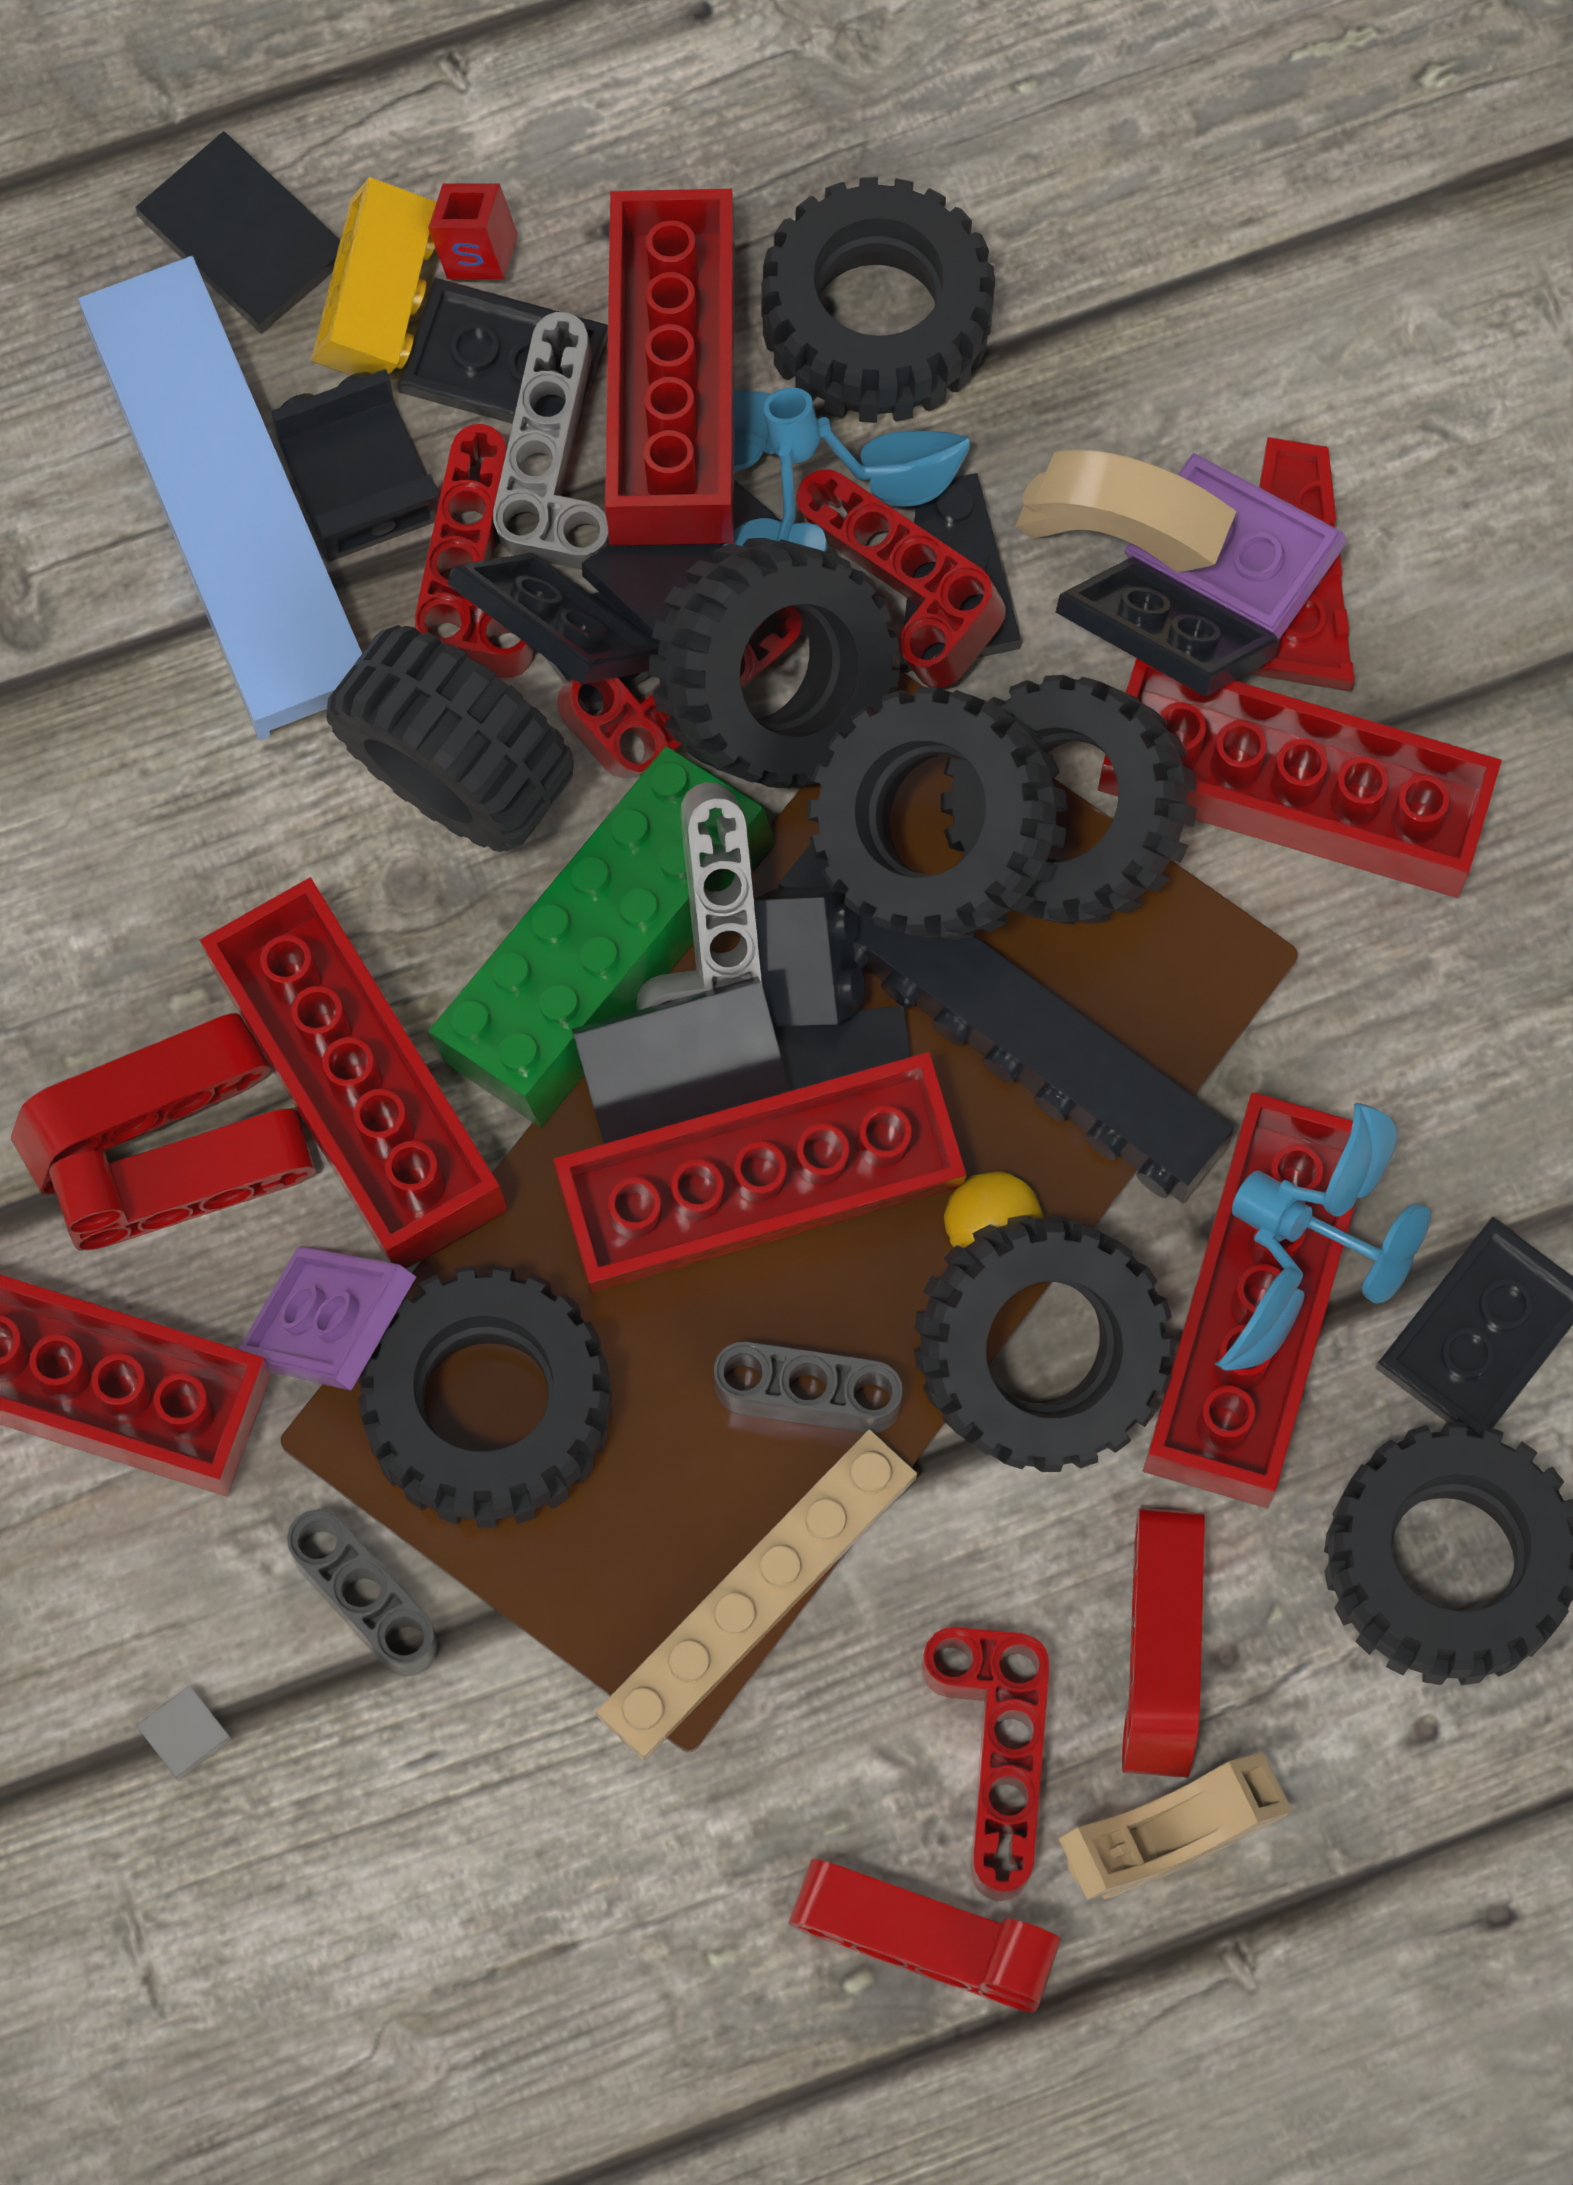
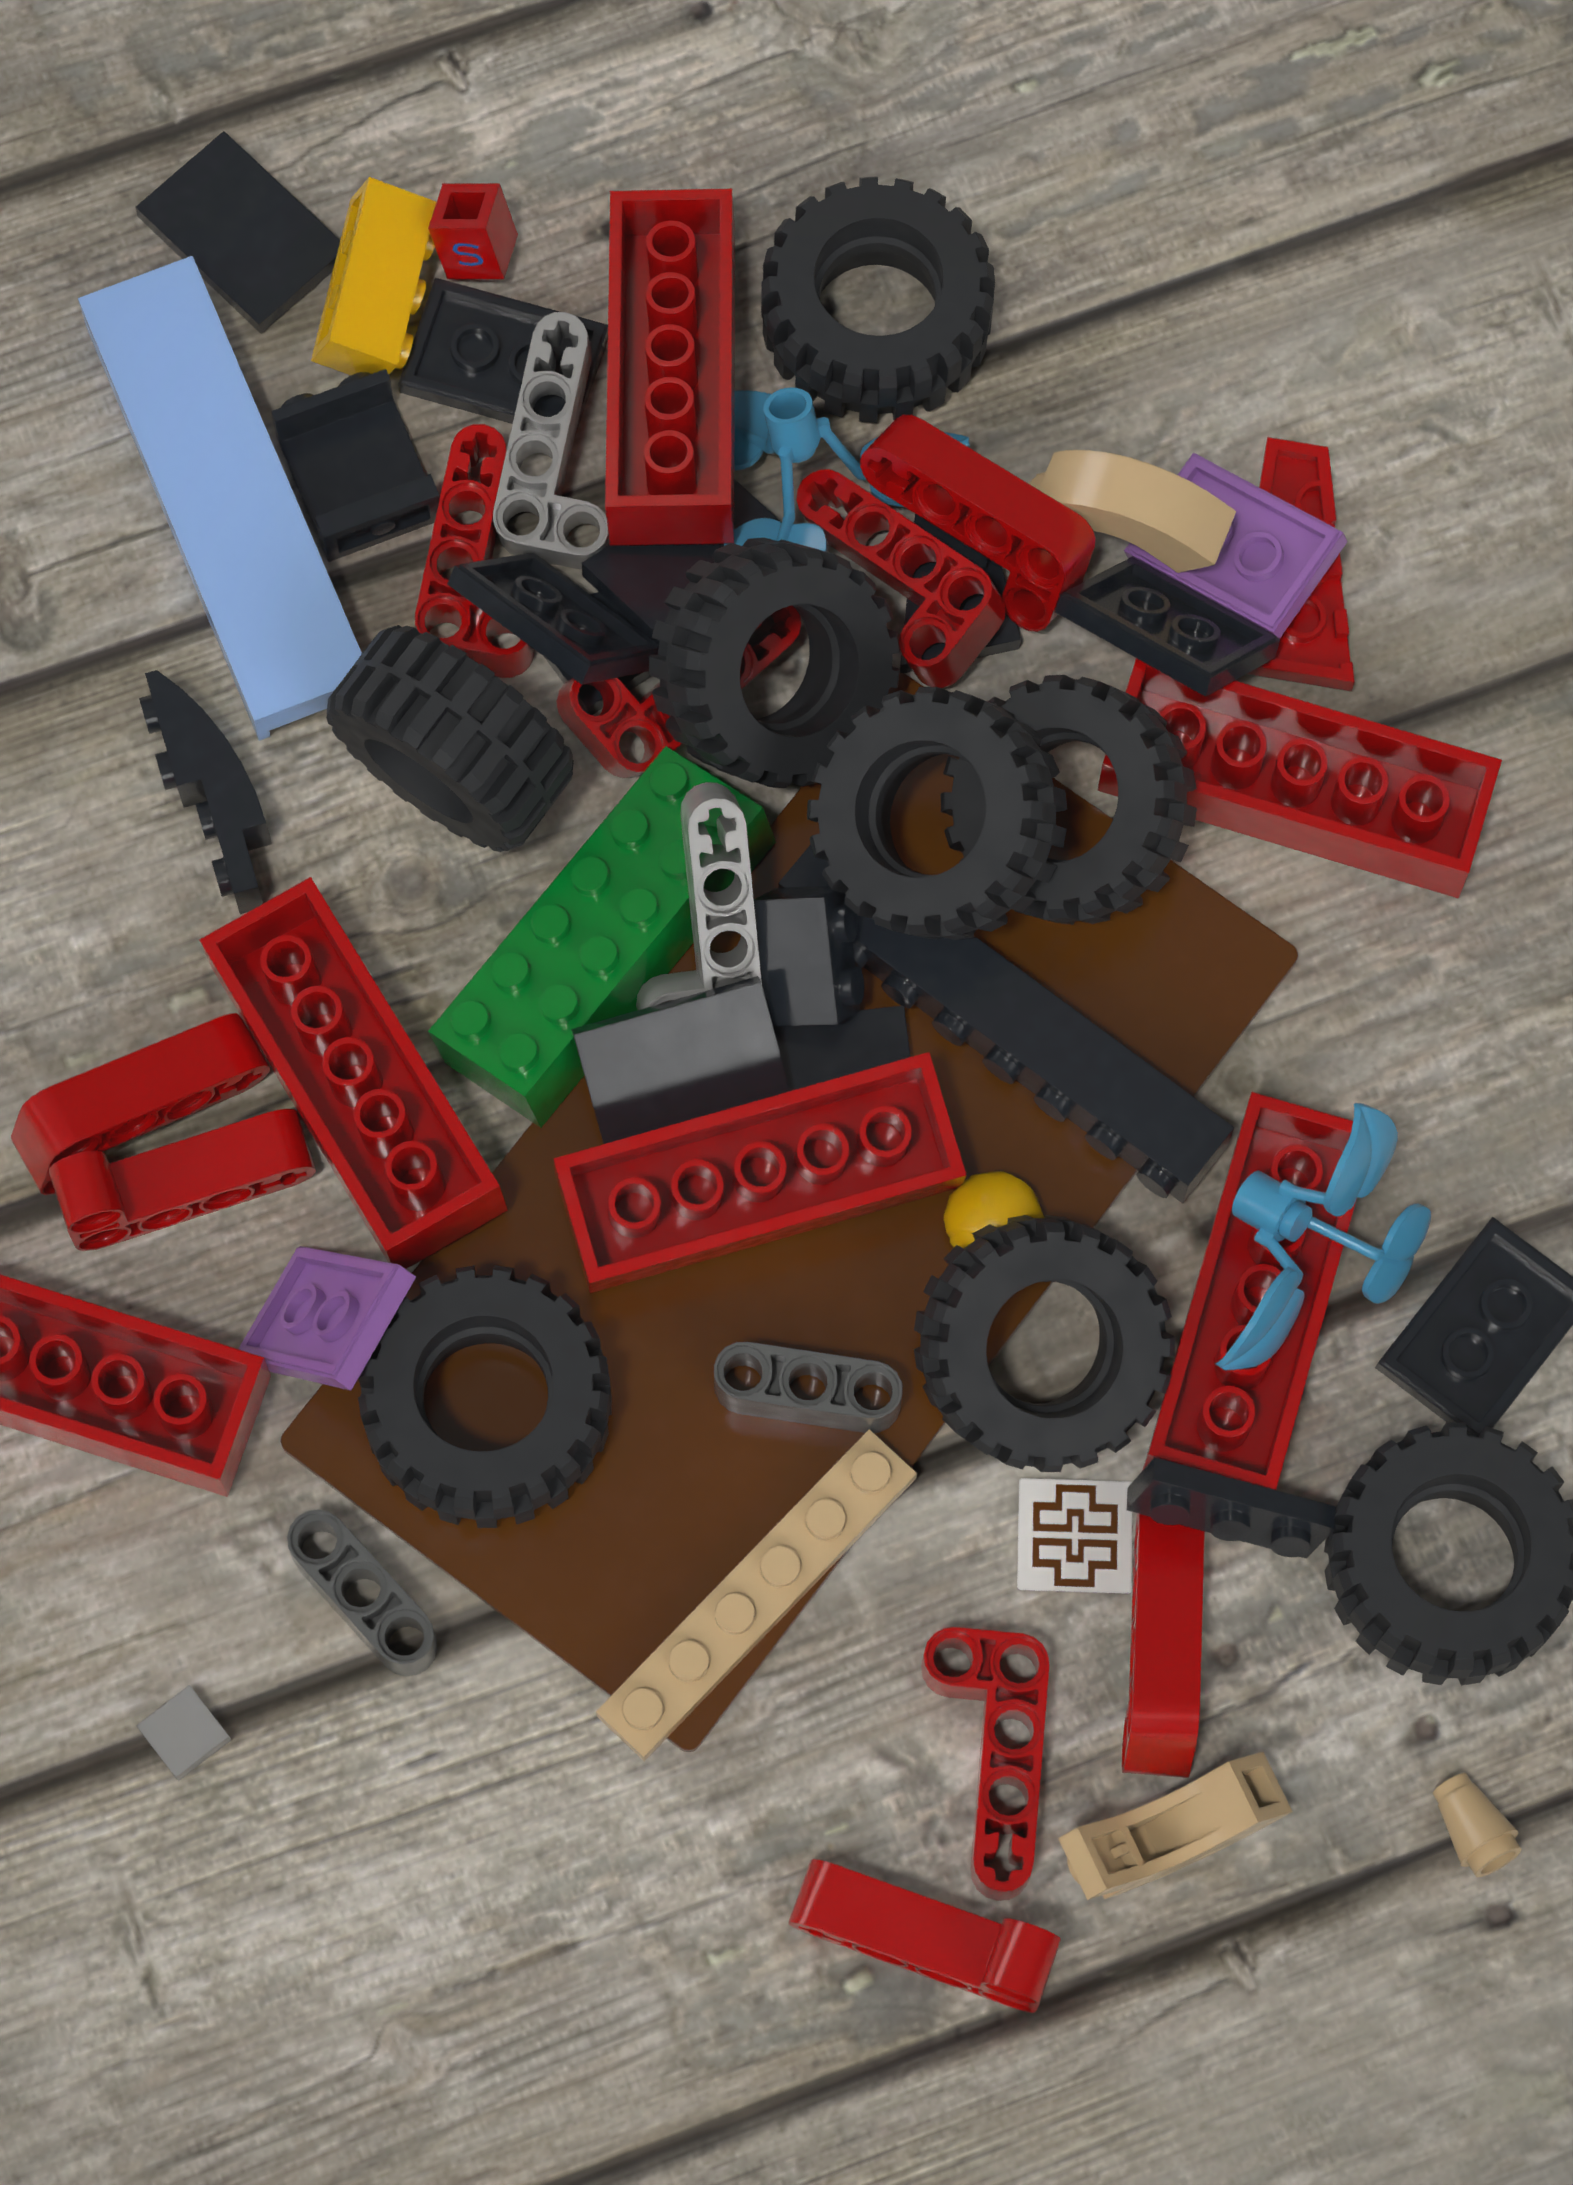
(211, 778): none -> black slope
(986, 509): none -> red beam
(1074, 1536): none -> white sticker
(1230, 1508): none -> black plate
(1476, 1827): none -> tan cone

